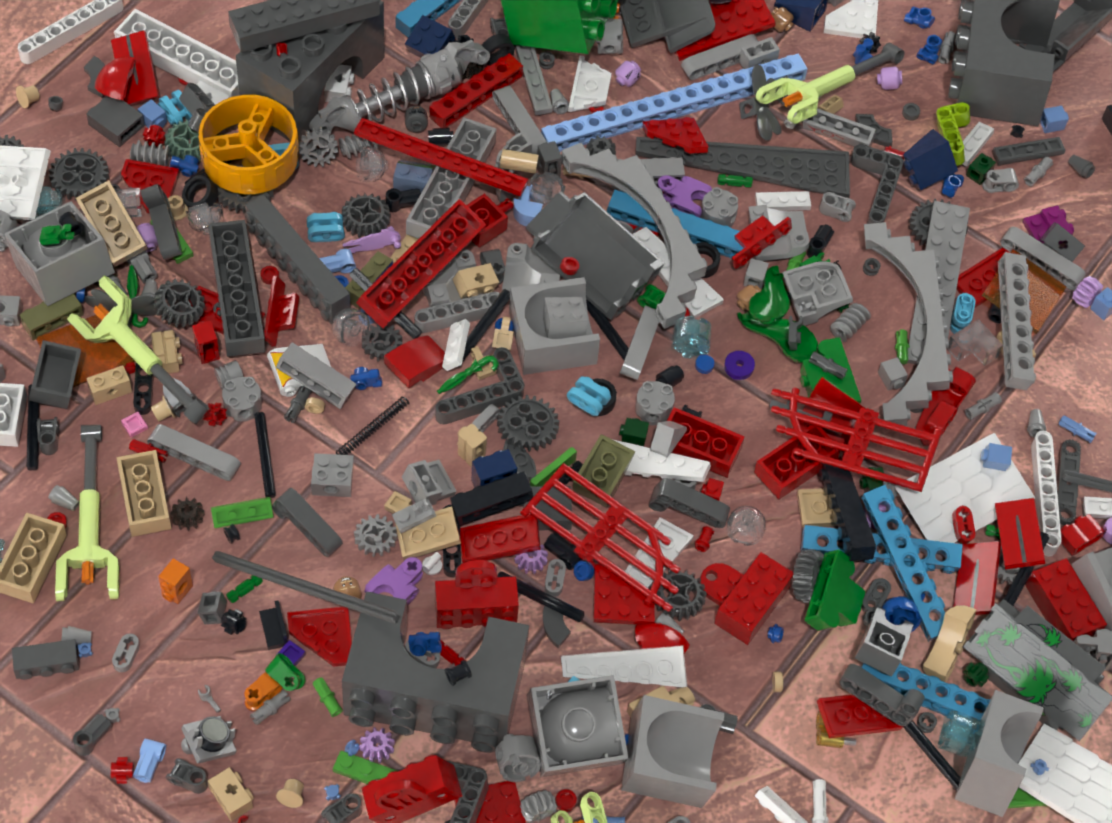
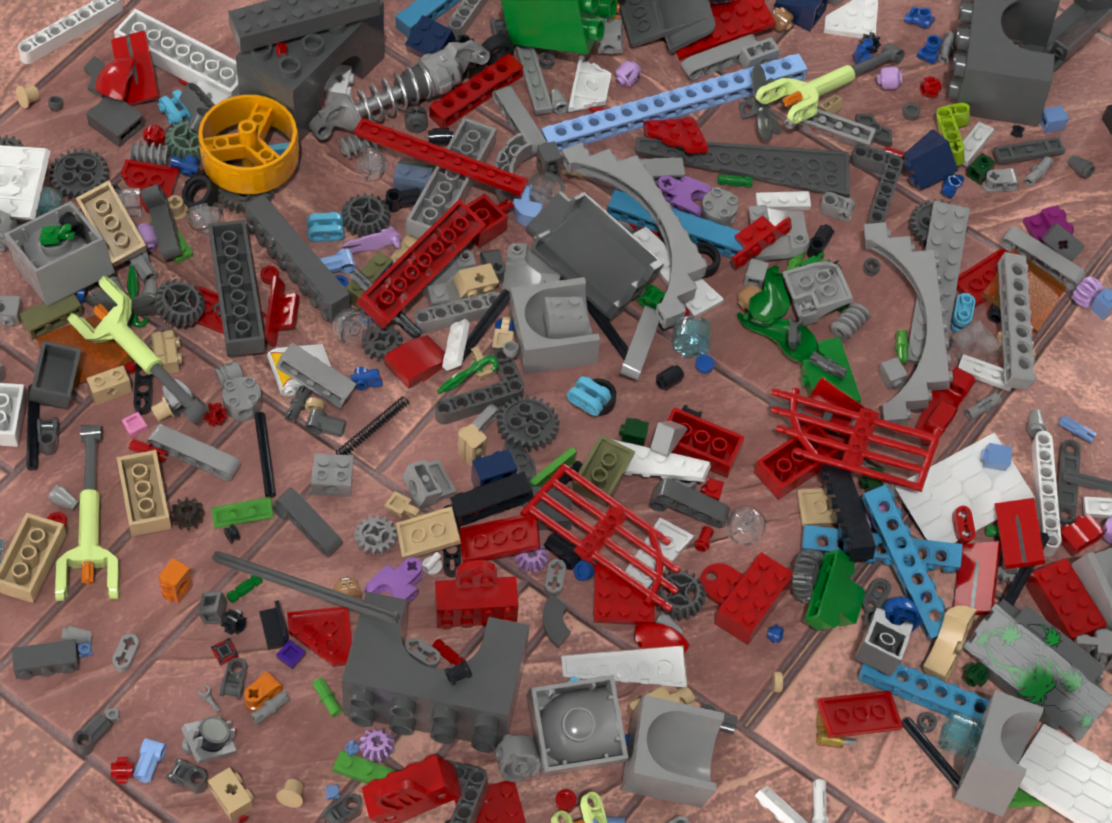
(153, 114): medium blue brick -> none
(206, 342): red piece -> none
(224, 651): none -> tile
(233, 682): none -> dark grey piece
(283, 670): green piece -> none
(311, 151): light grey gear -> none
(320, 422): none -> dark grey piece
(414, 515): light grey plate -> none
(424, 642): blue plate -> none
(511, 349): none -> light grey hinge
(519, 161): tan brick -> none
(538, 806): light grey gear -> none
(547, 599): black axle -> none
(569, 265): red tile -> none
(600, 144): dark grey gear -> none
(654, 402): light grey brick -> none
(739, 372): dark purple piece -> none
(881, 696): dark grey beam -> none
(930, 87): none -> red gear
(984, 371): none -> white plate
(1039, 767): medium blue piece -> none

